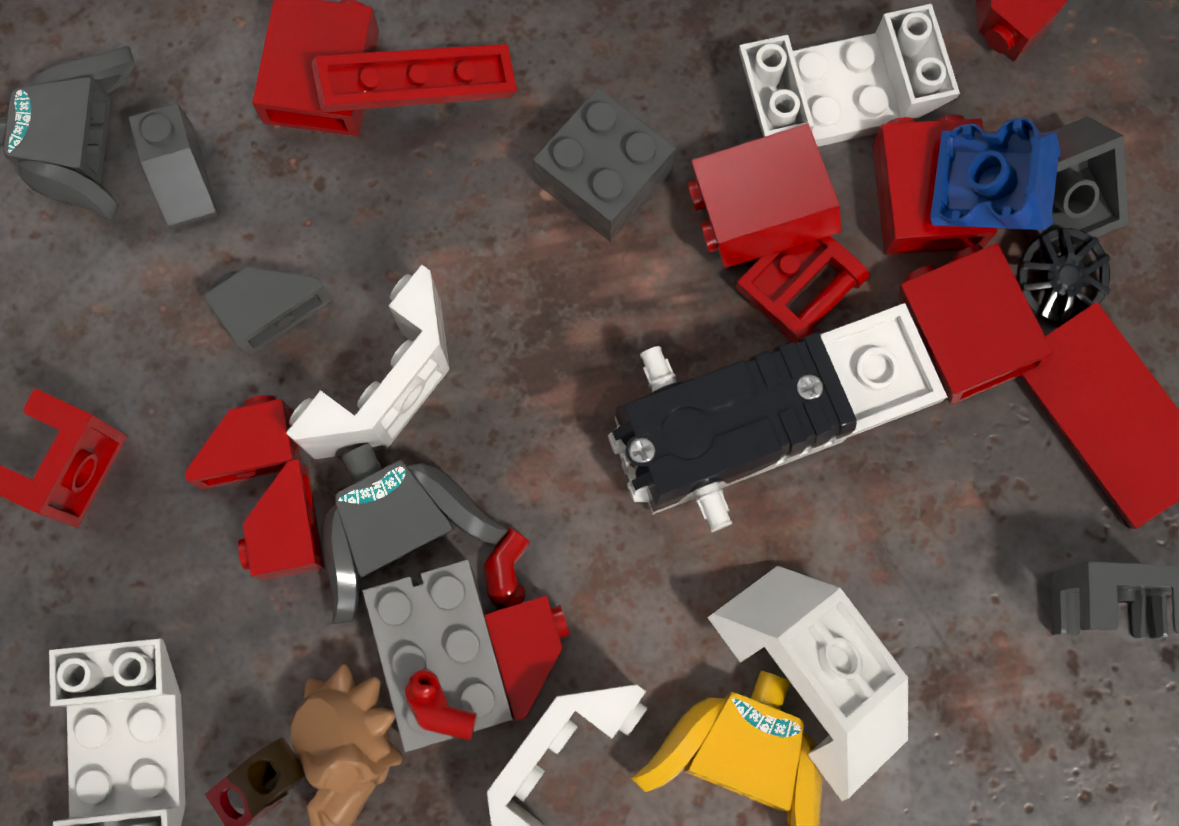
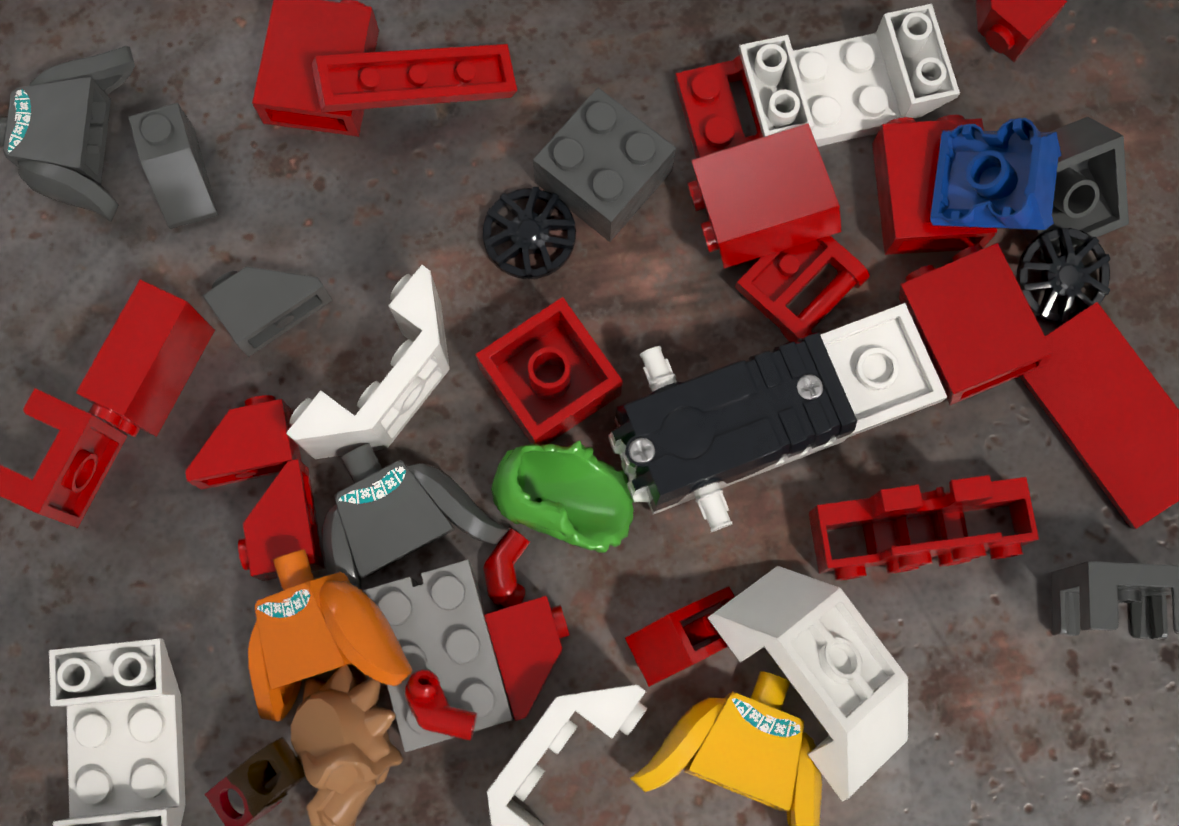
(145, 361): none -> red brick
(316, 630): none -> orange torso
(529, 232): none -> black wheel
(549, 373): none -> red brick
(564, 494): none -> bright green piece
(679, 638): none -> red slope
(711, 106): none -> red plate
(913, 527): none -> red piece

